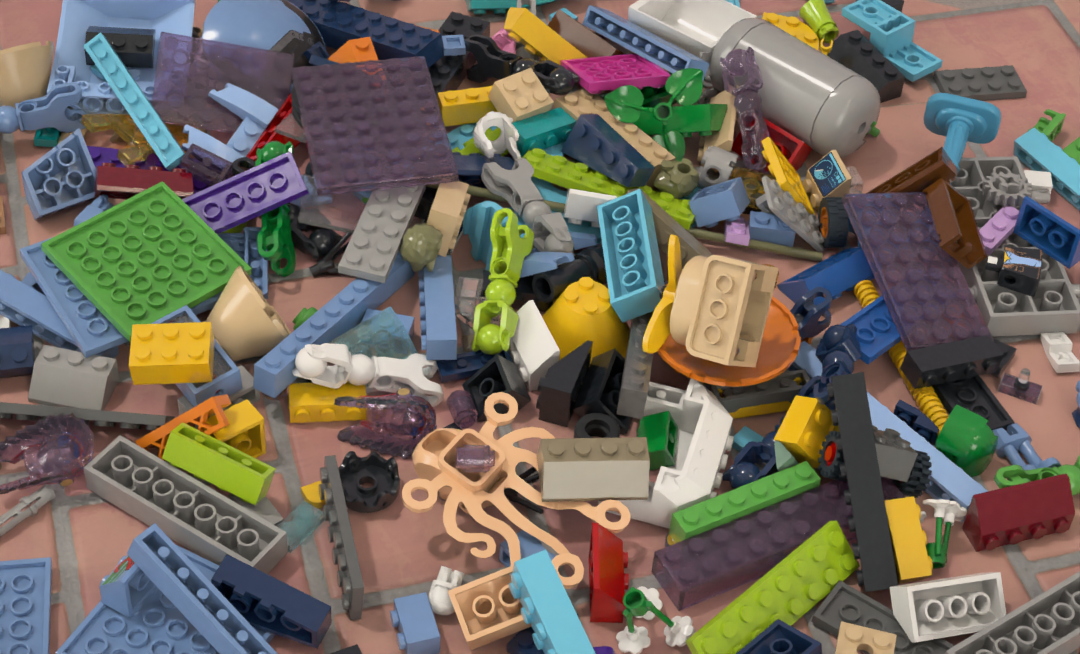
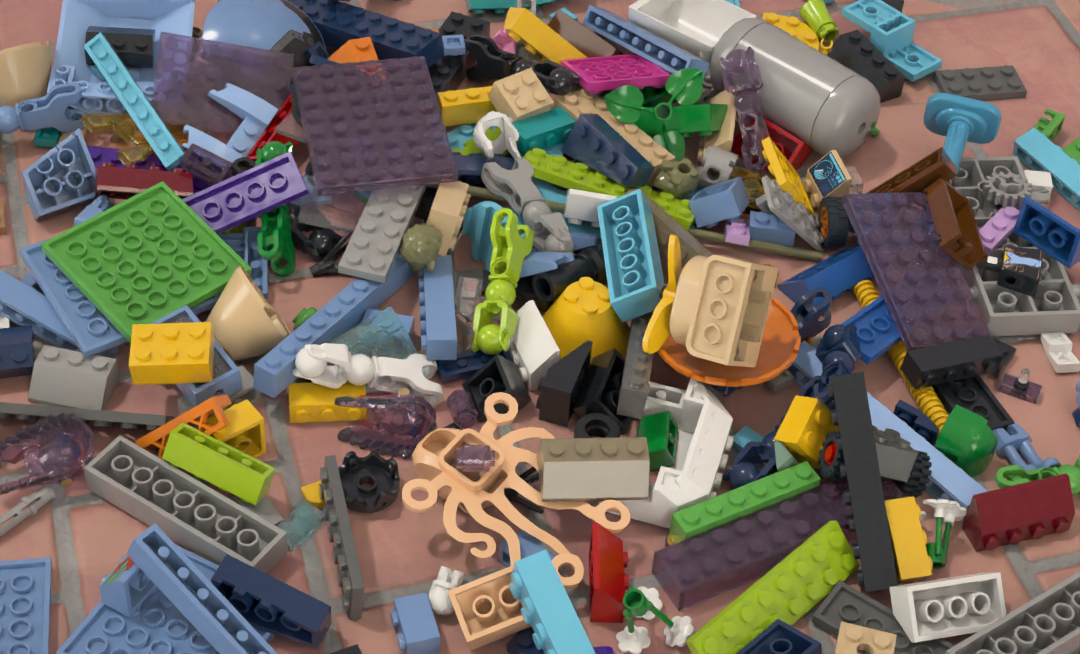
(761, 398): dark grey piece -> none

